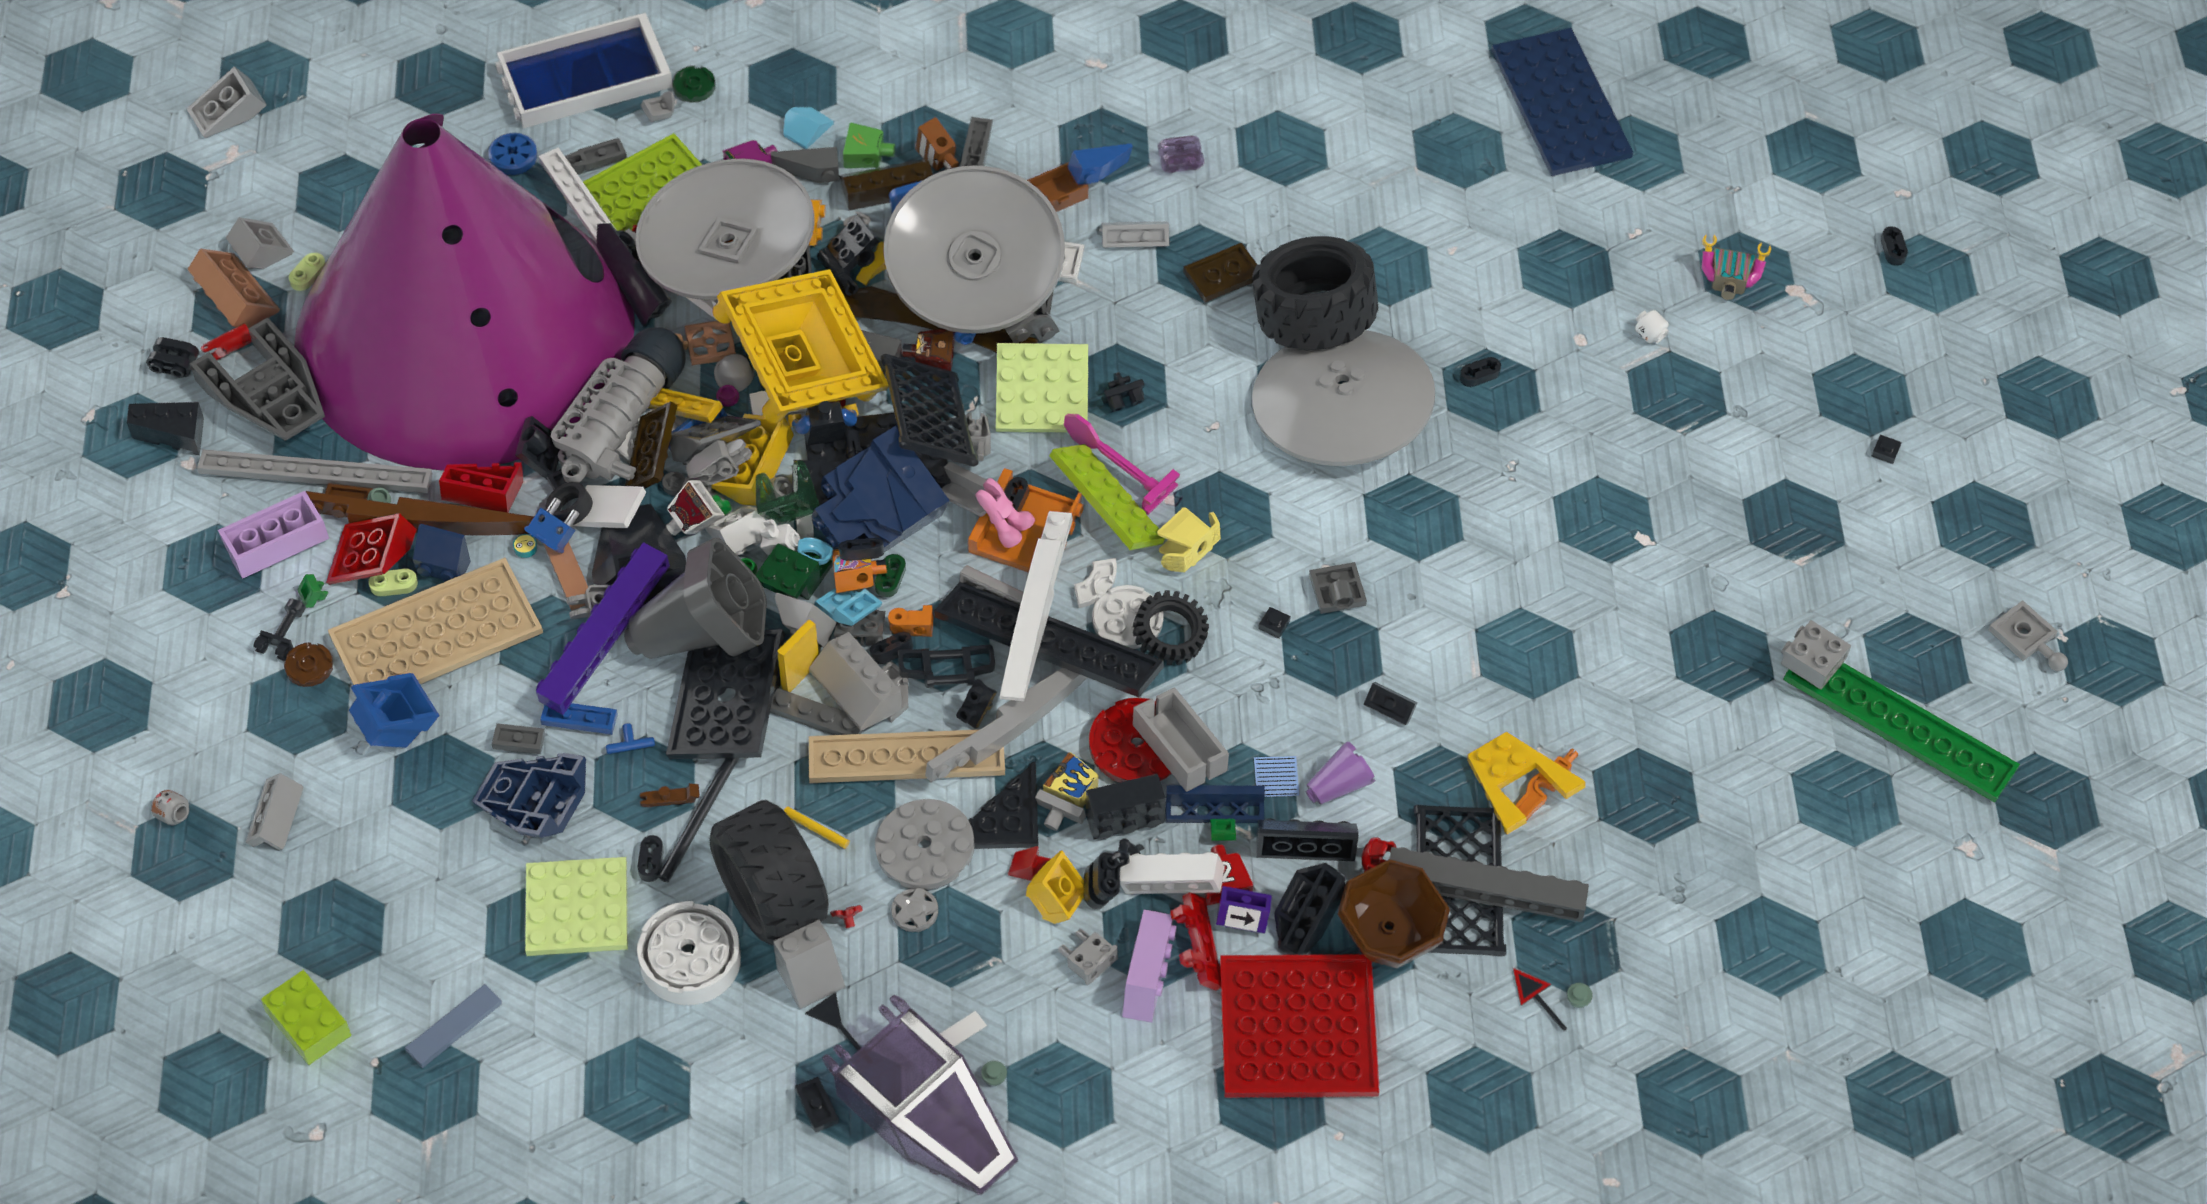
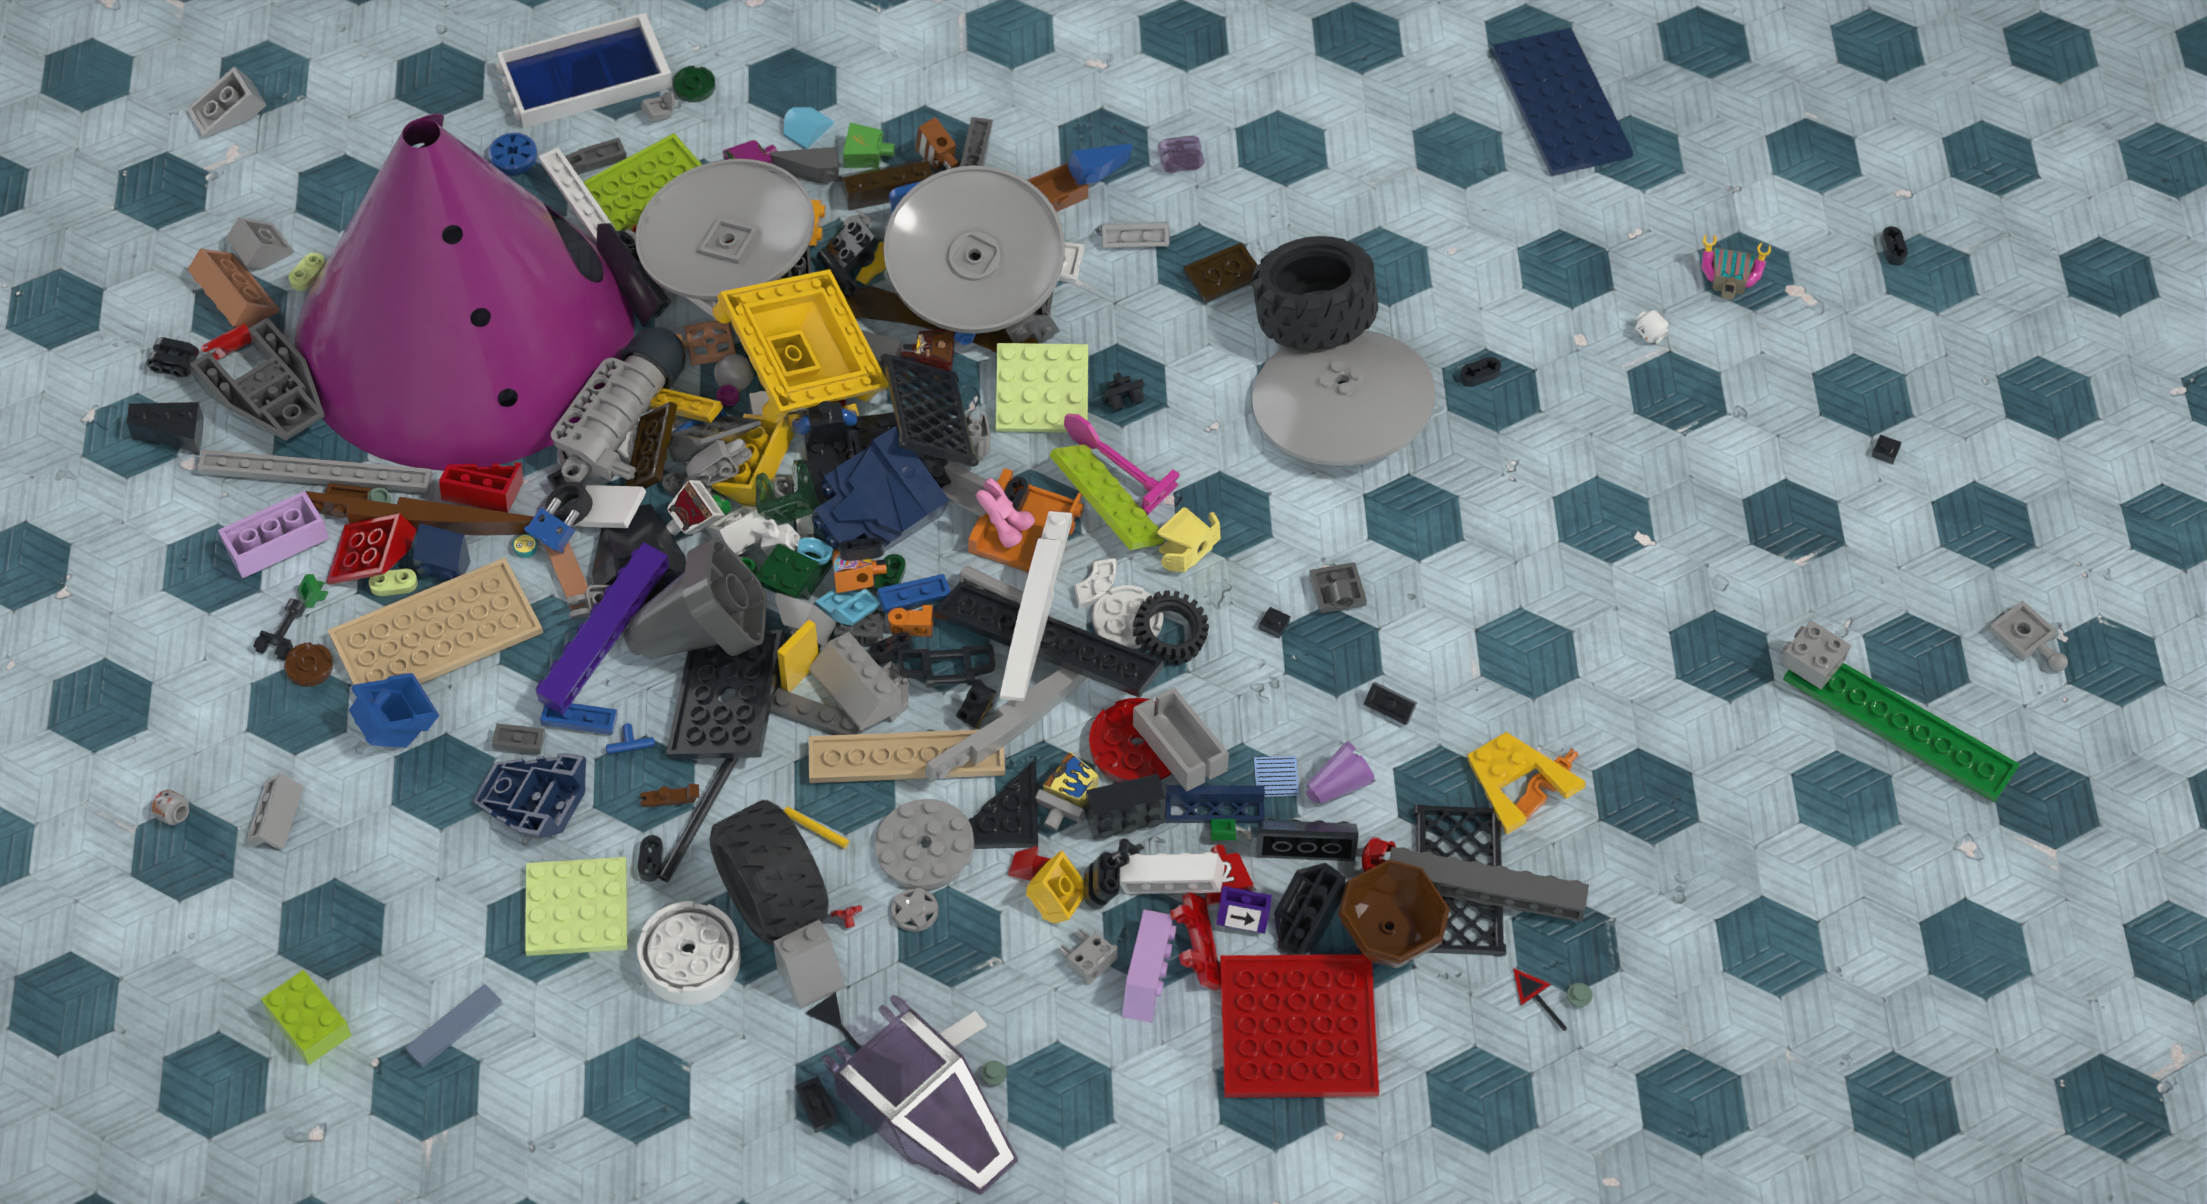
(537, 447): black plate -> none
(913, 593): none -> blue plate

